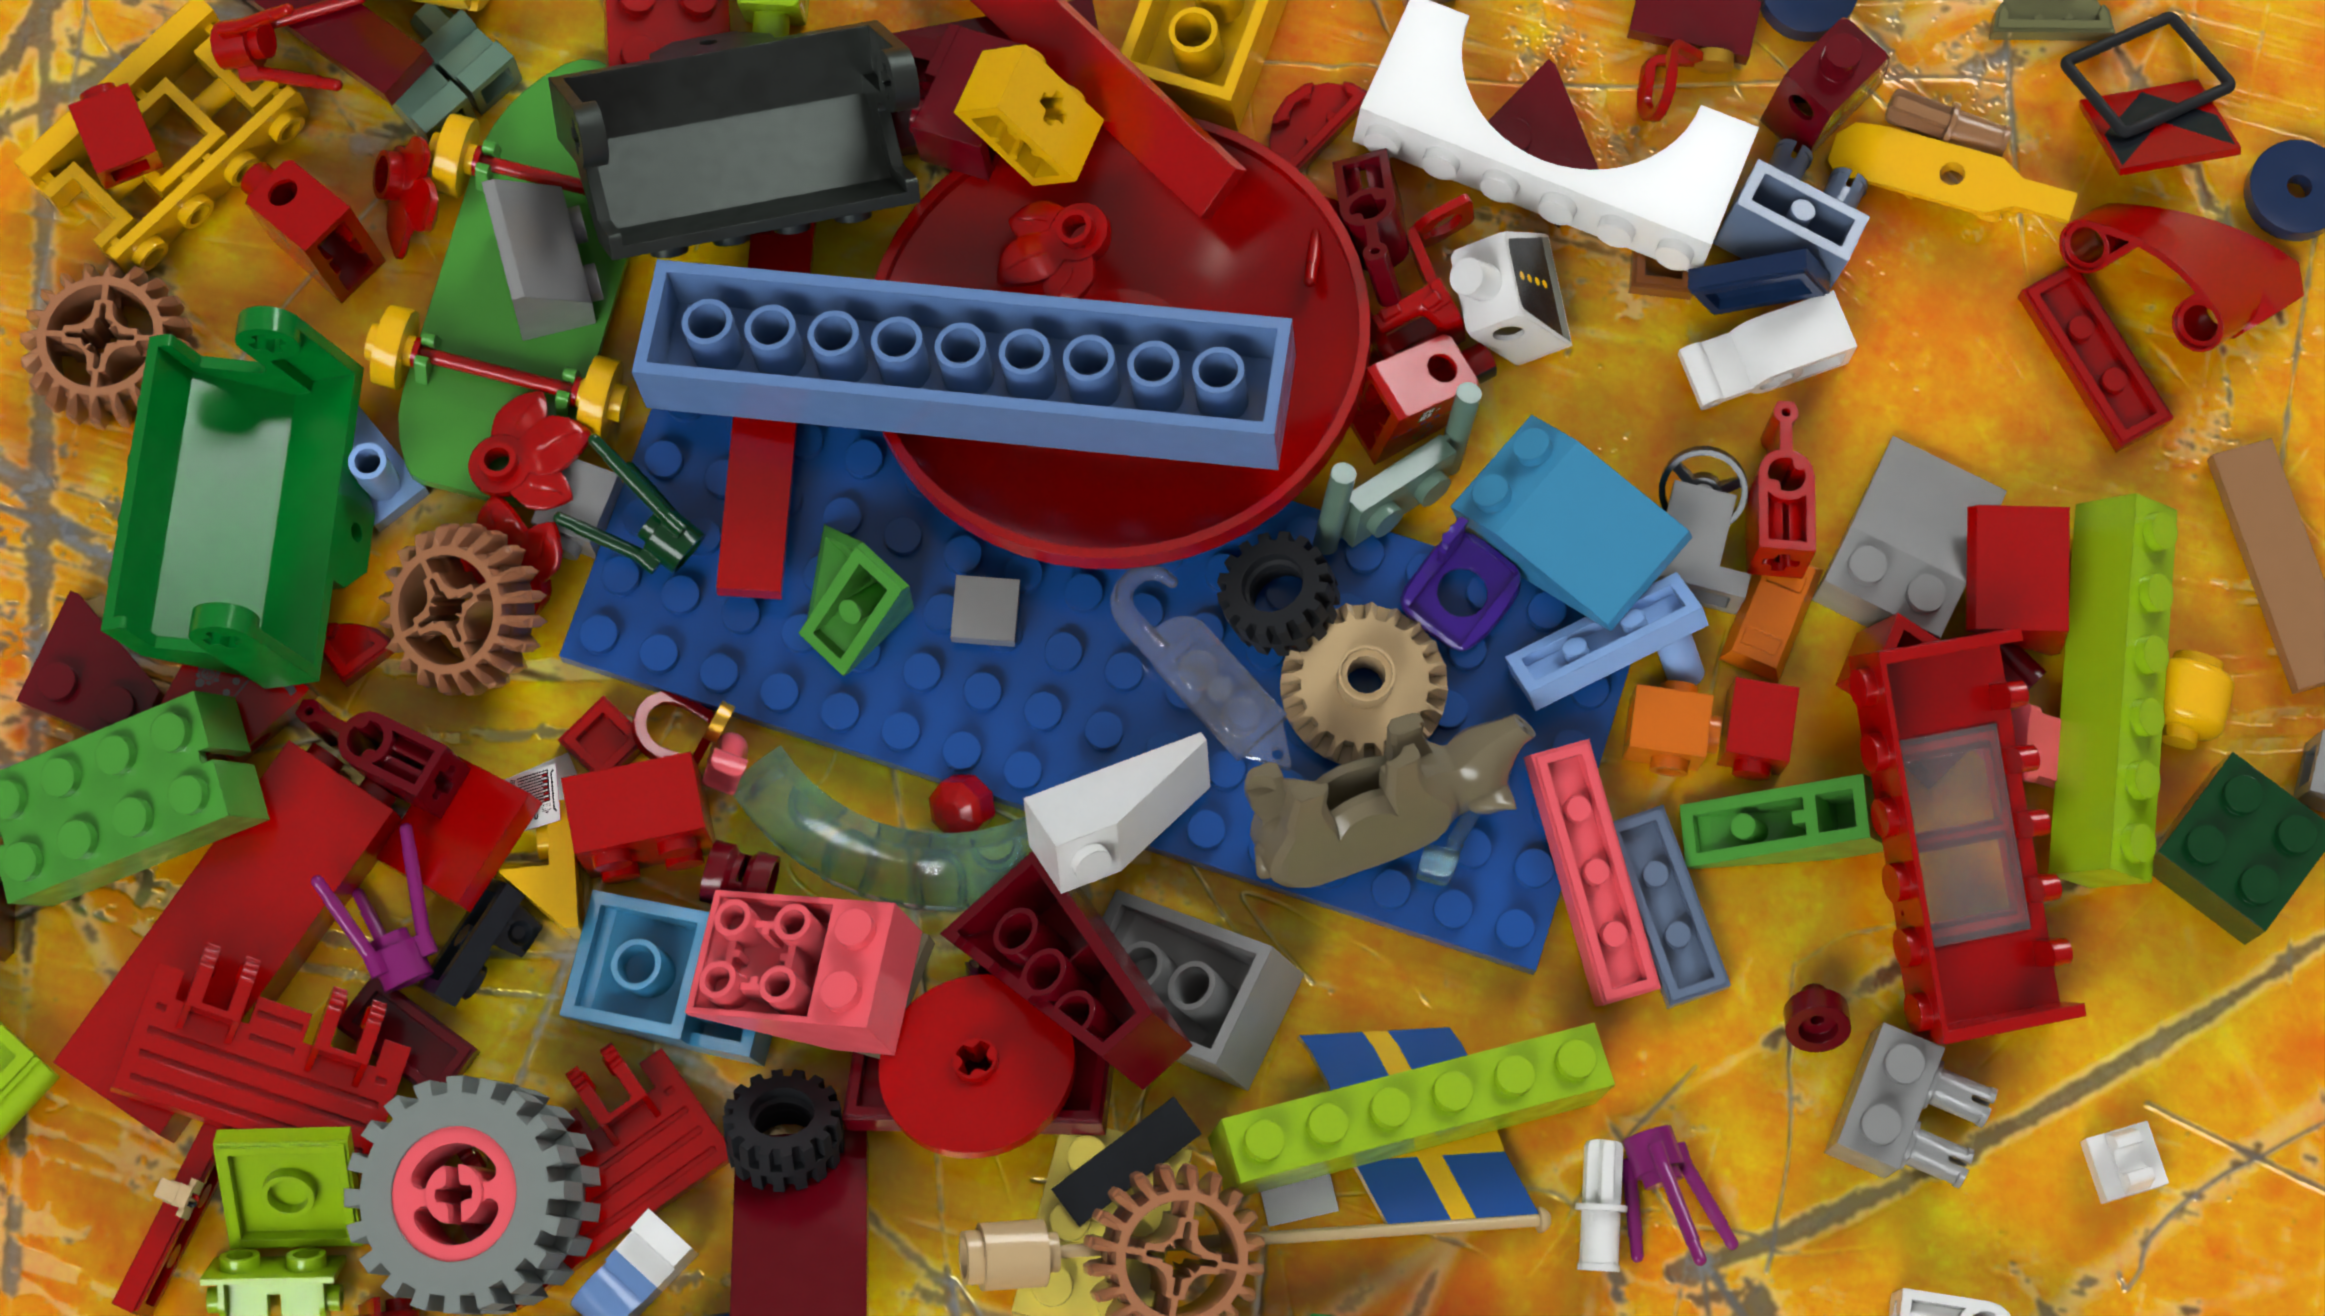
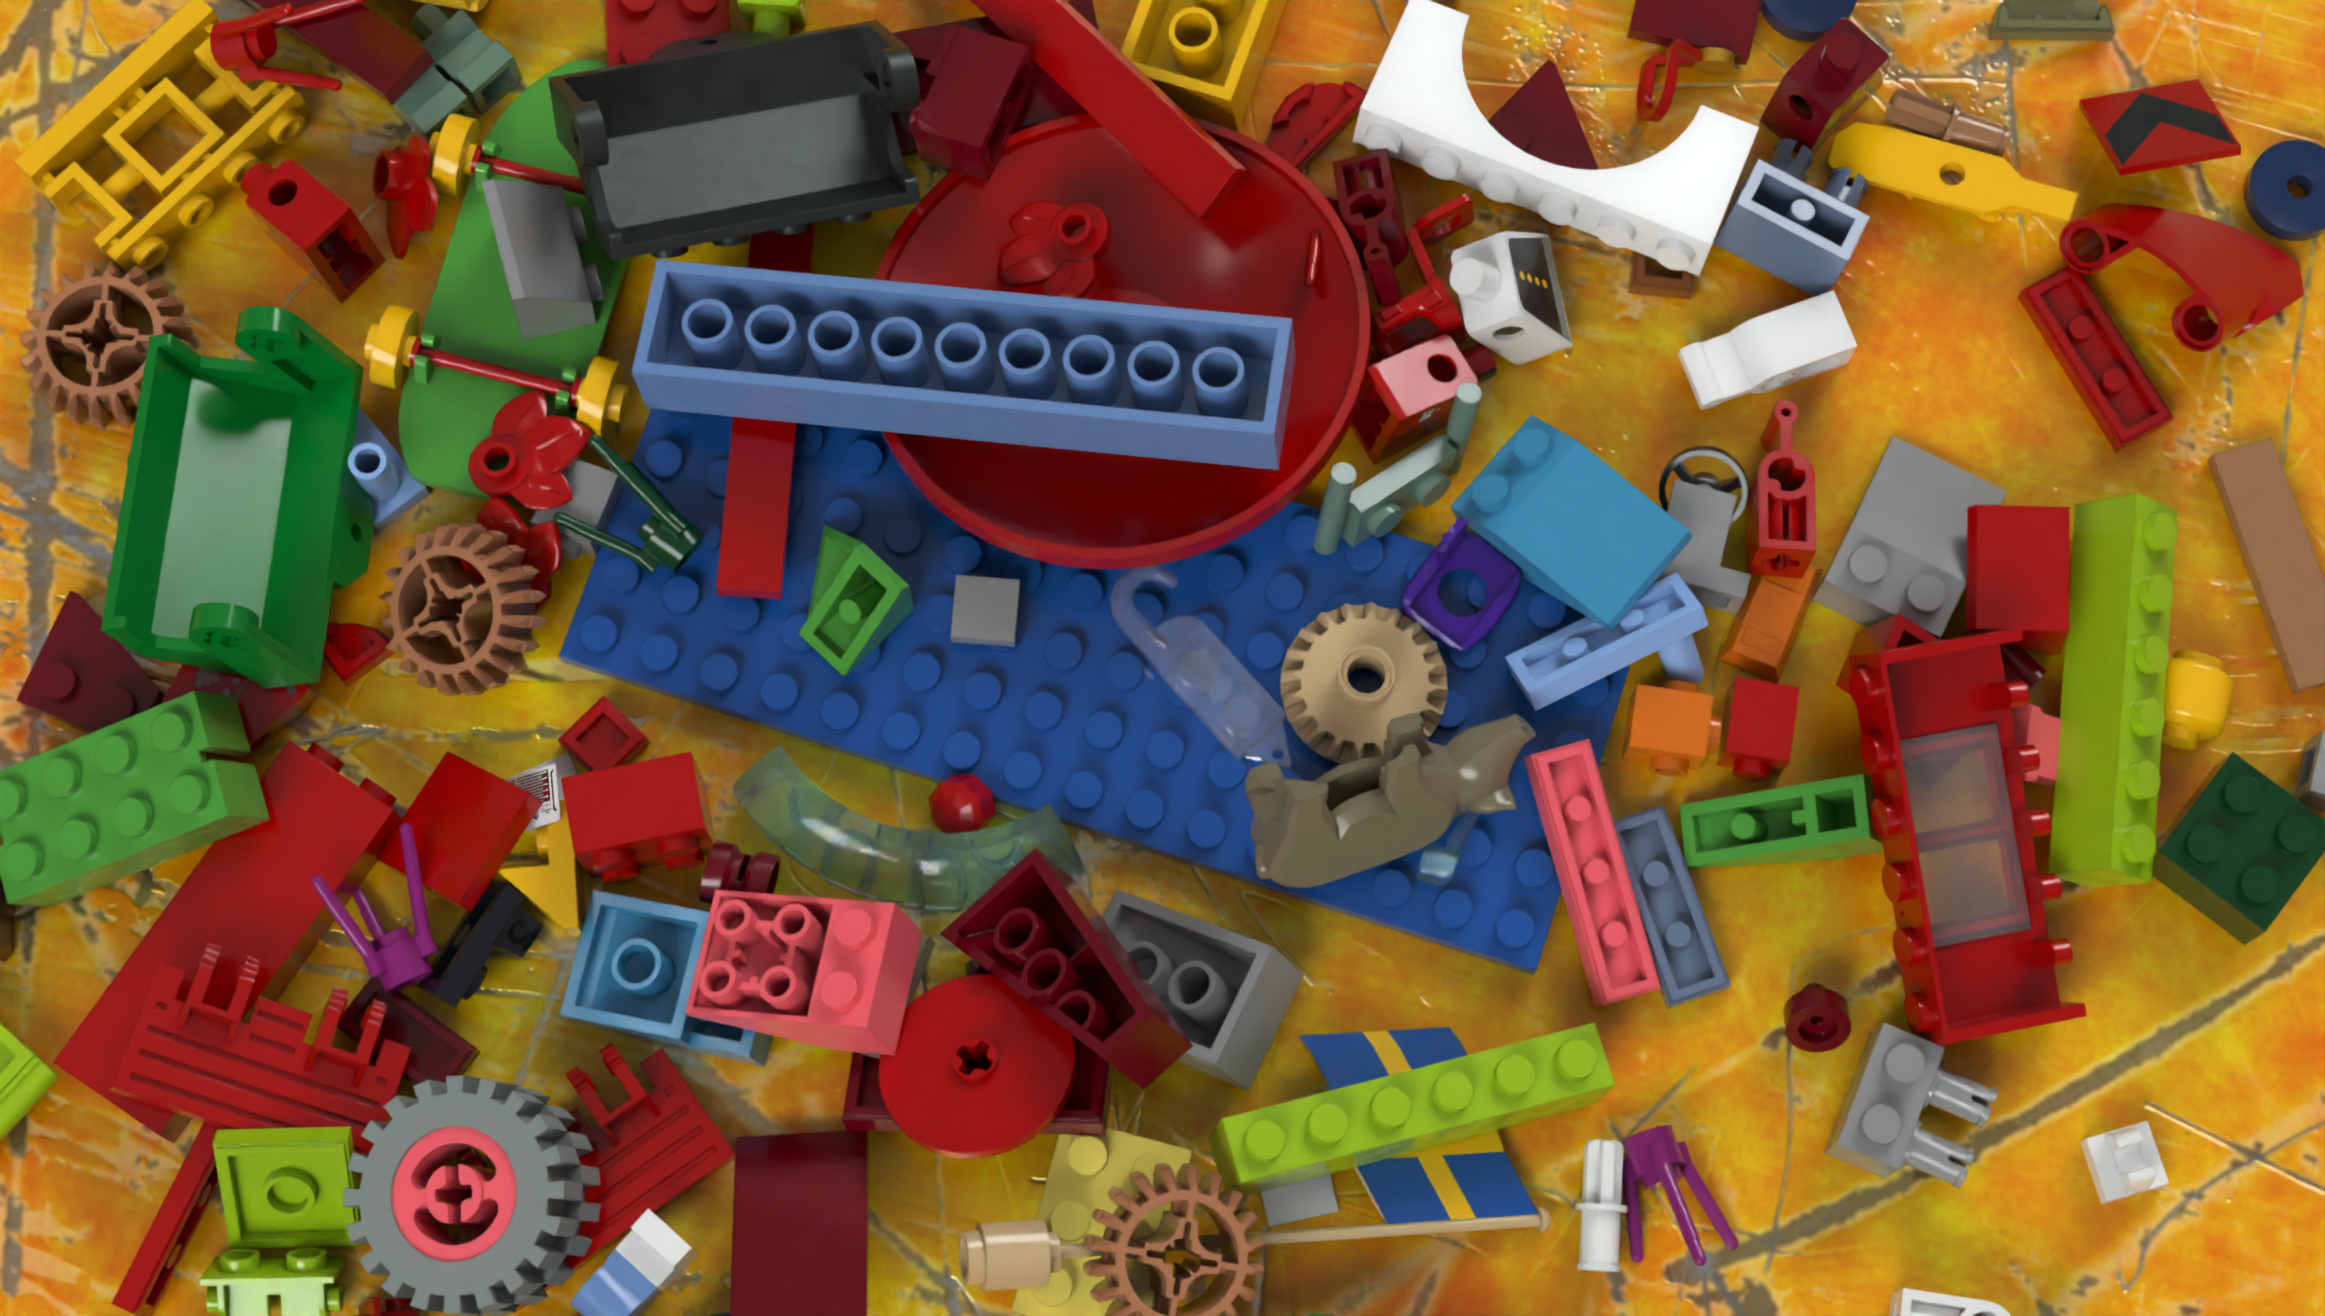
(115, 134): red brick -> none
(180, 1195): tan piece -> none
(391, 755): dark red piece -> none
(716, 720): piece -> none
(726, 763): coral arm -> none
(791, 1157): black tyre -> none
(1029, 115): yellow brick -> none
(1113, 814): white slope -> none
(1138, 1149): black sticker -> none
(1260, 566): black tyre -> none
(1759, 281): dark blue tile -> none
(2068, 66): black piece -> none

